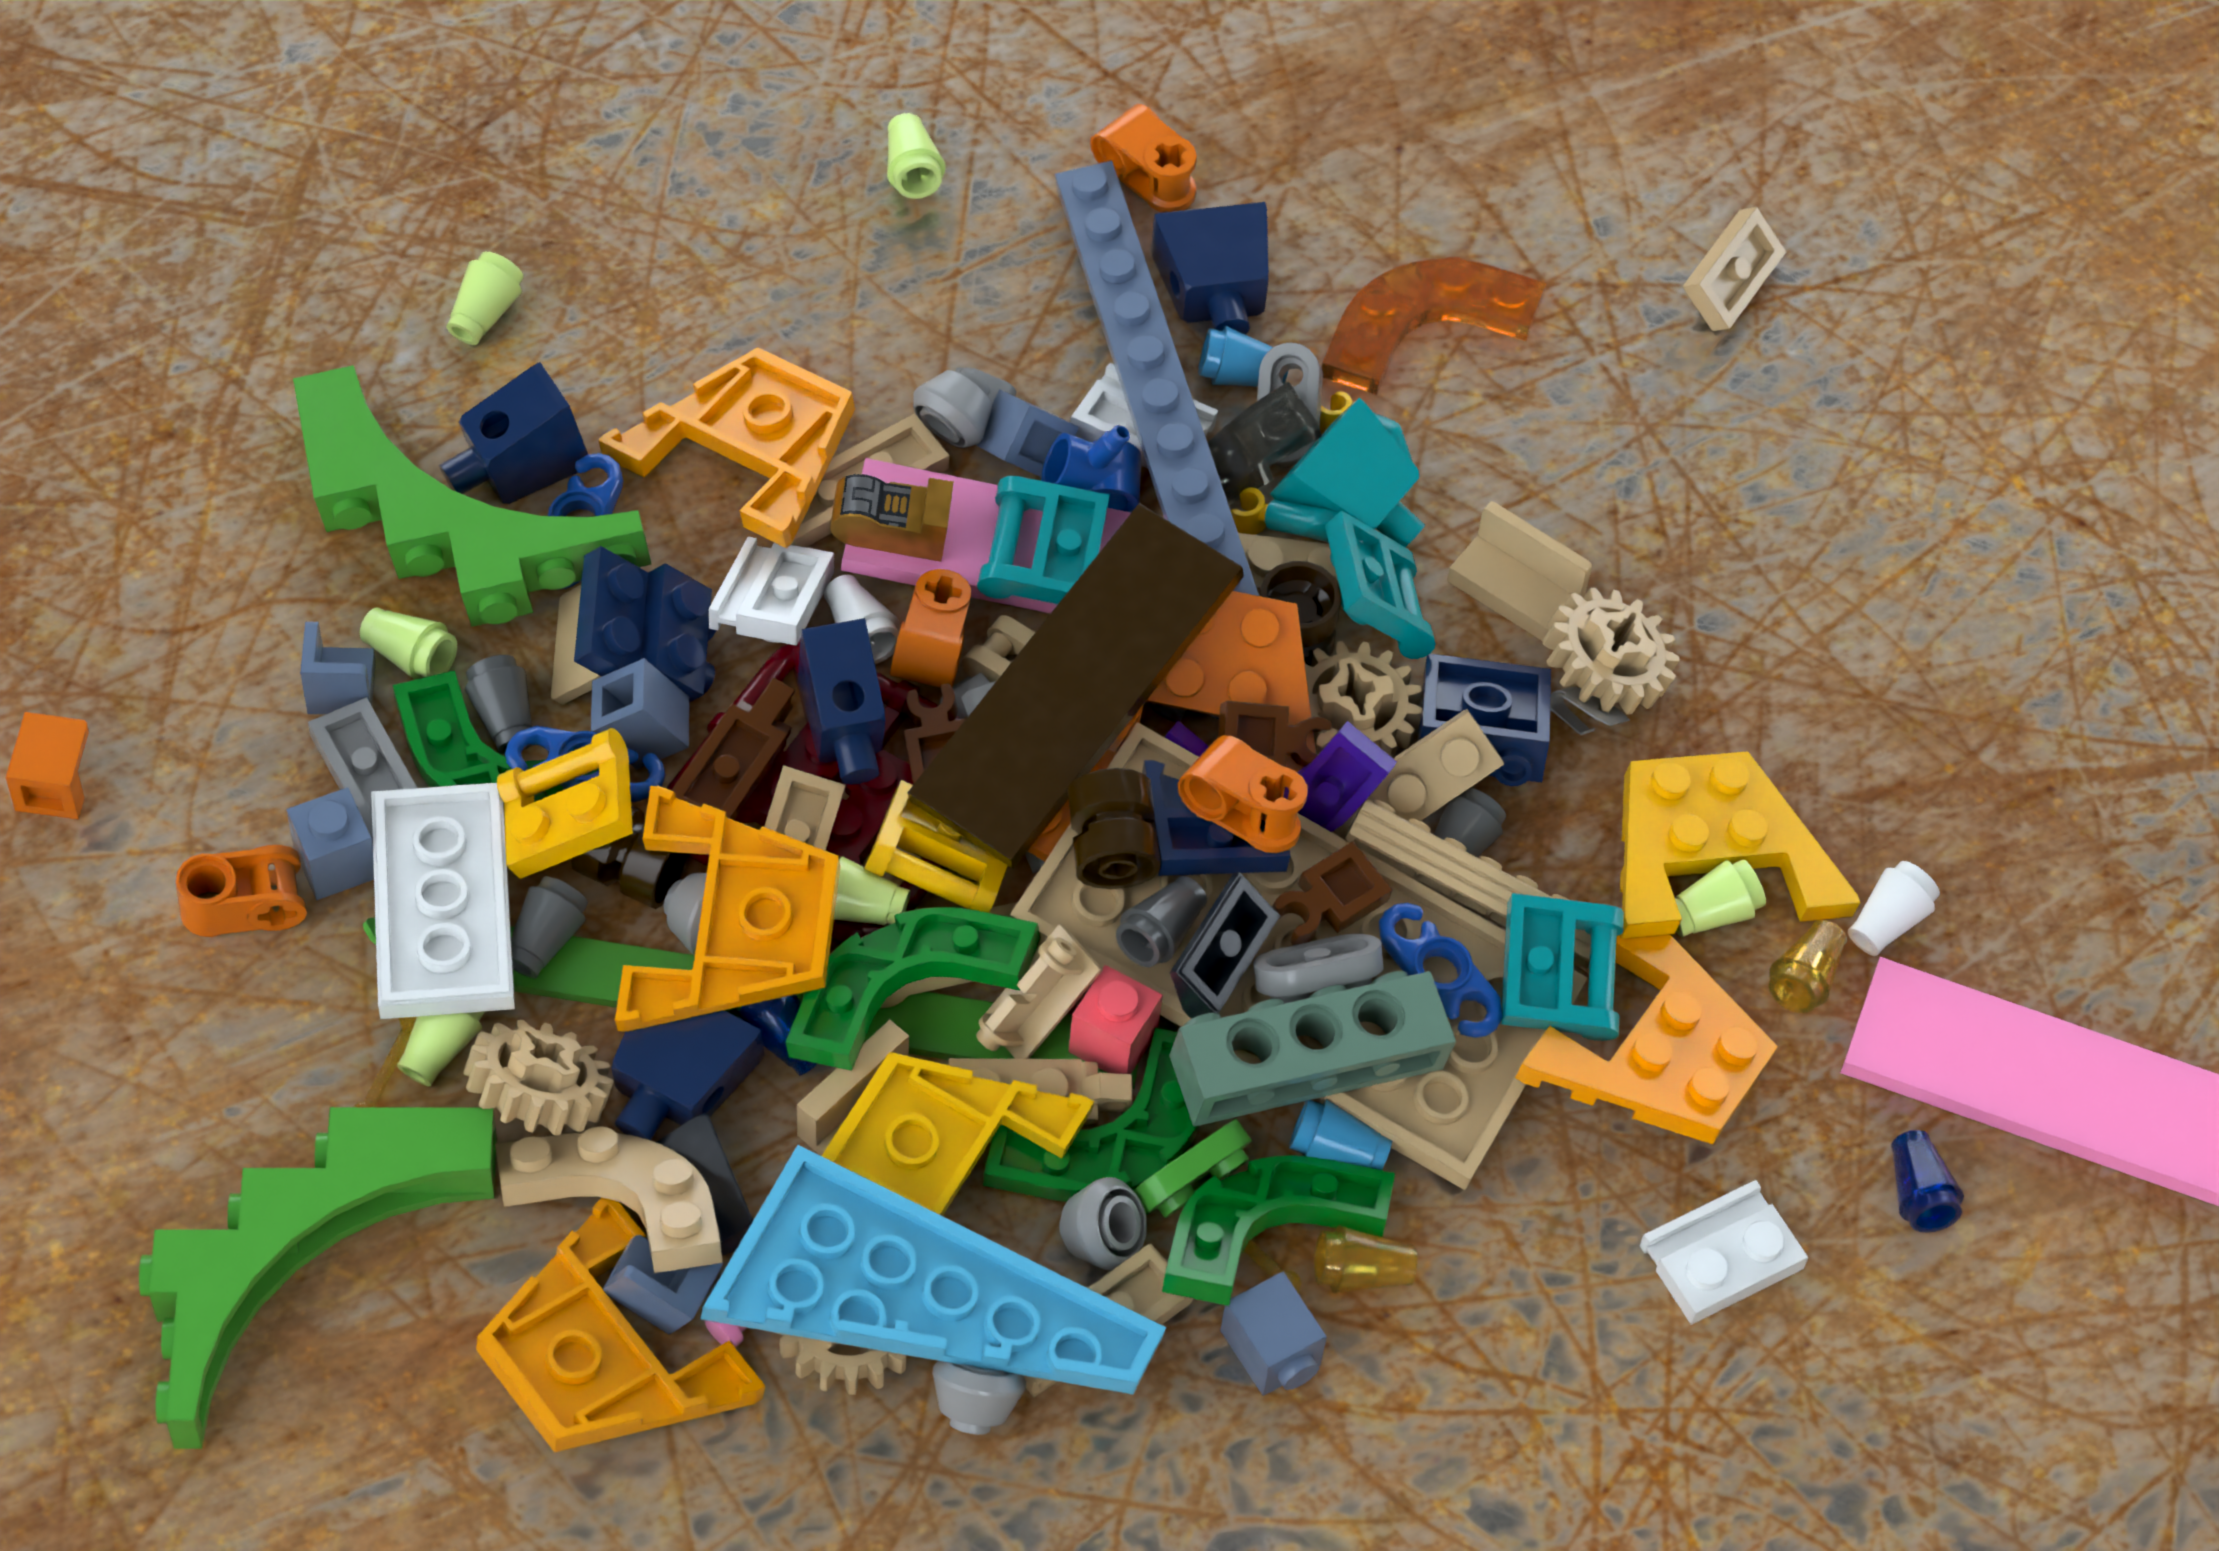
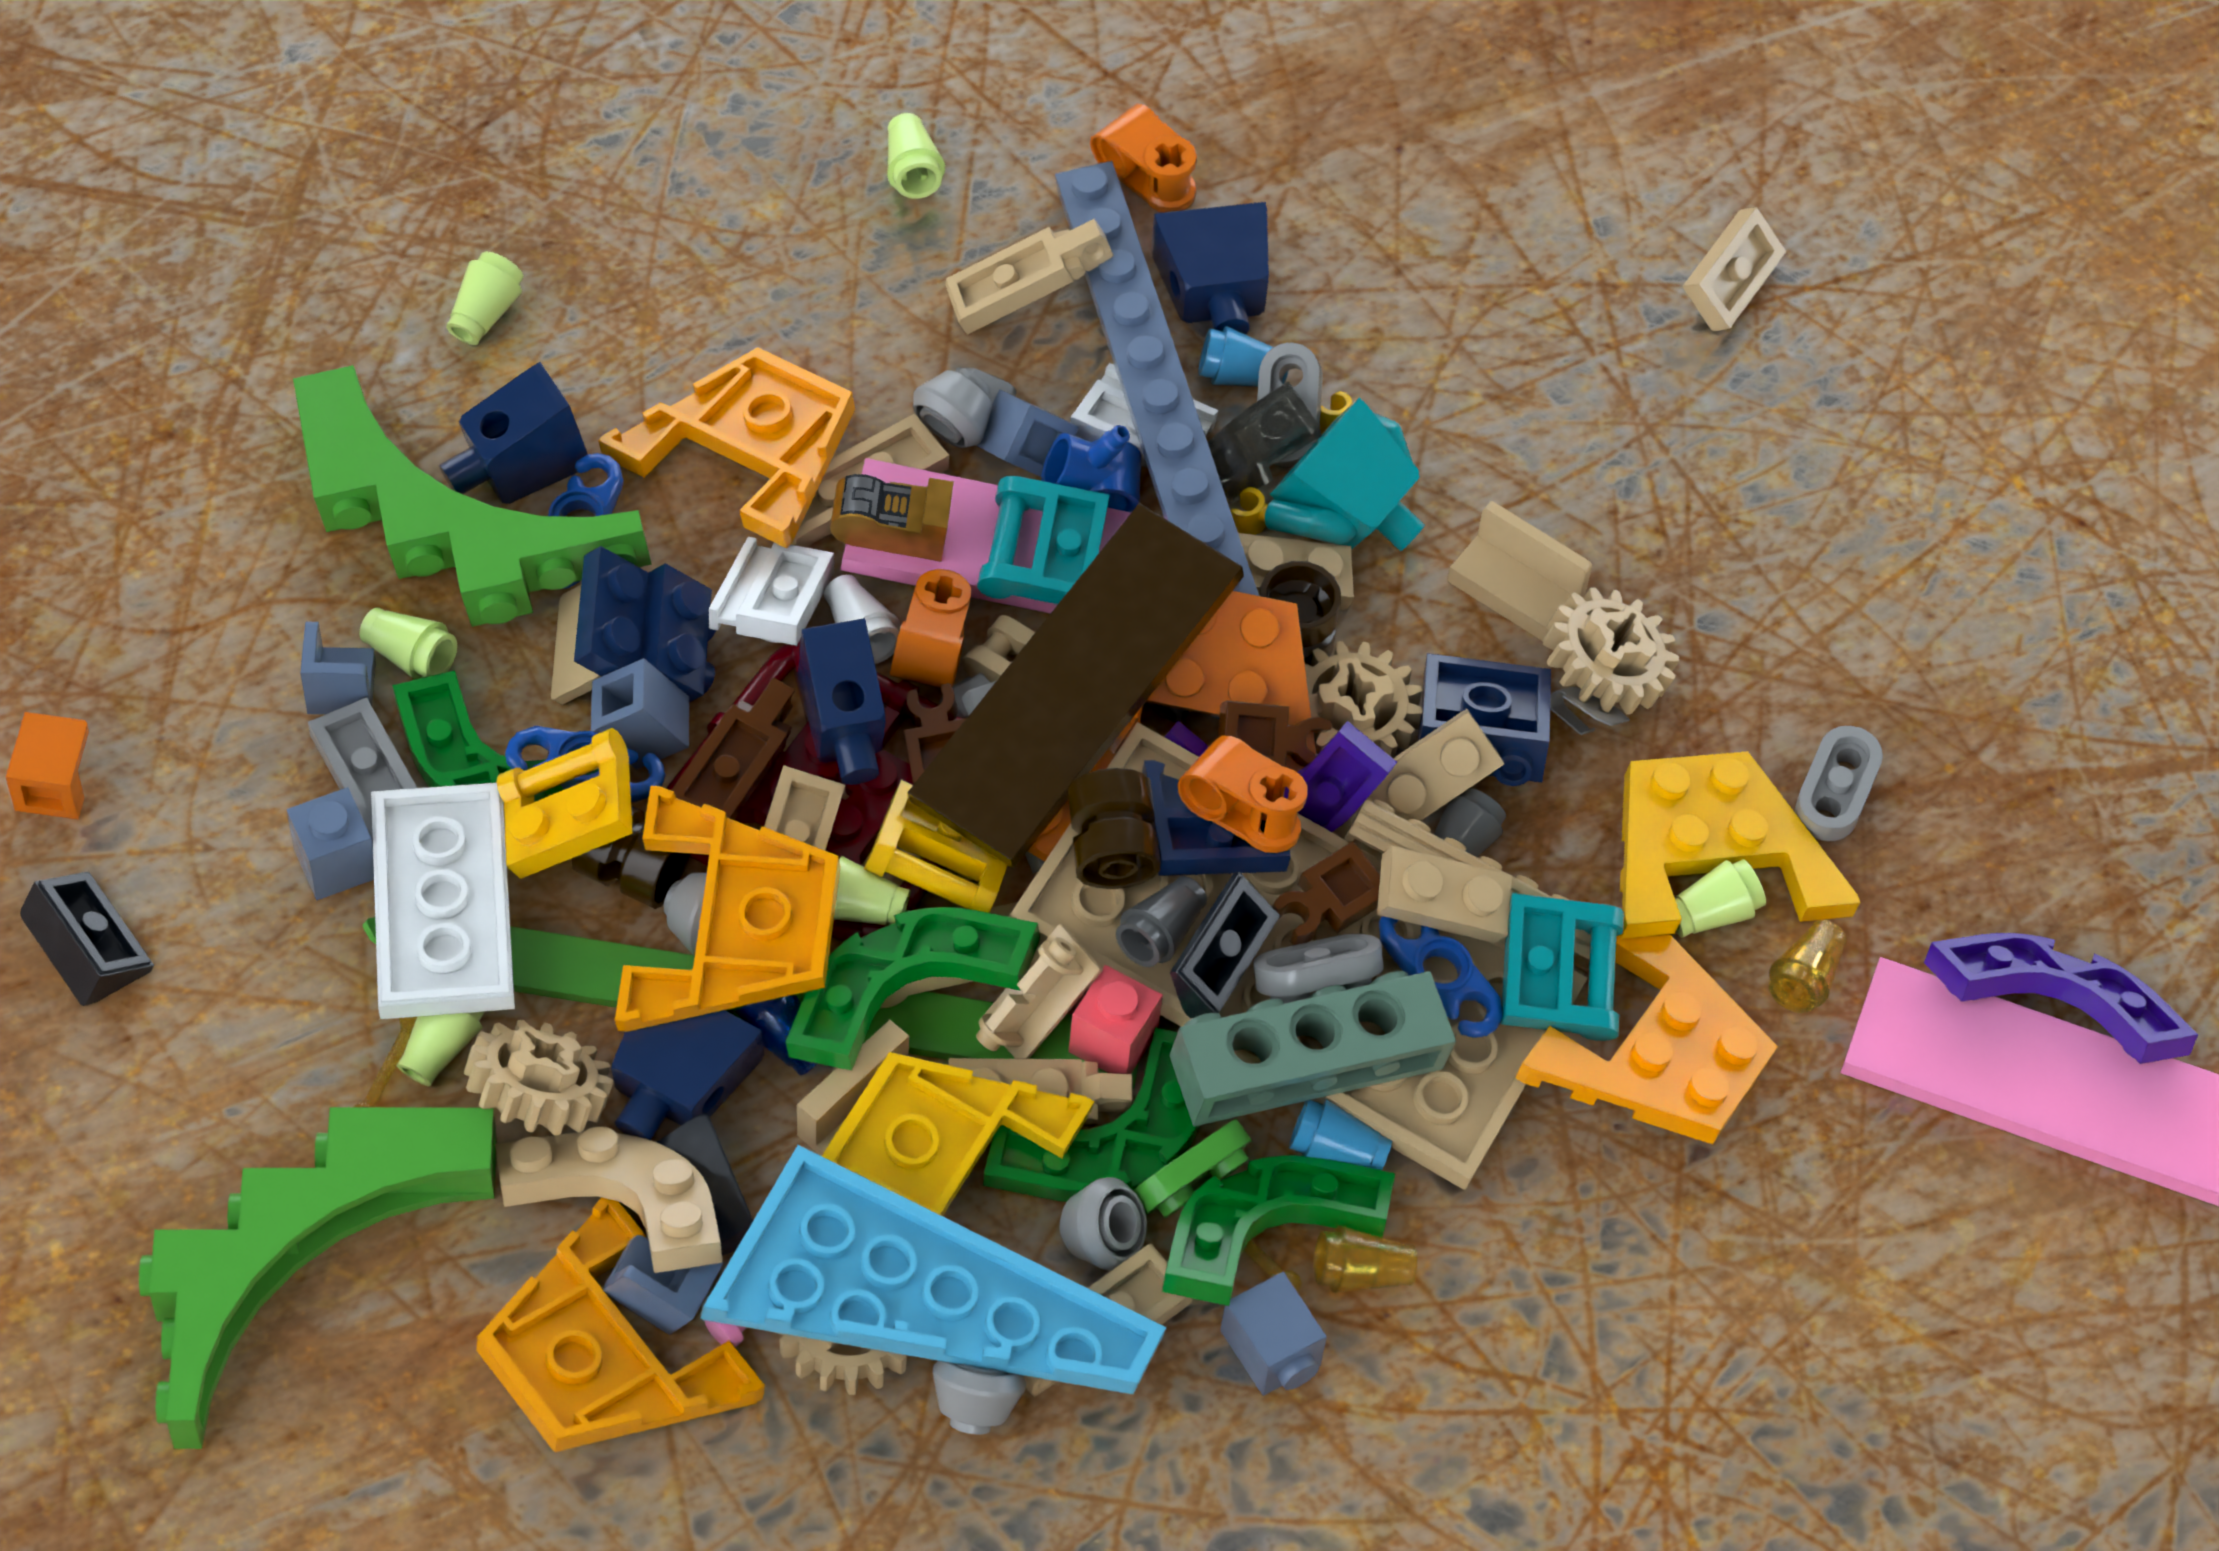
(84, 936): none -> black slope
(243, 890): orange piece -> none
(500, 697): dark grey cone -> none
(545, 924): dark grey cone -> none
(1025, 273): none -> tan hinge
(1378, 584): teal plate -> none
(1422, 295): clear orange plate -> none
(1444, 894): none -> tan plate
(1723, 1252): white plate -> none
(1837, 787): none -> light grey plate
(1895, 905): white cone -> none
(1924, 1184): clear blue cone -> none
(2027, 964): none -> dark purple plate

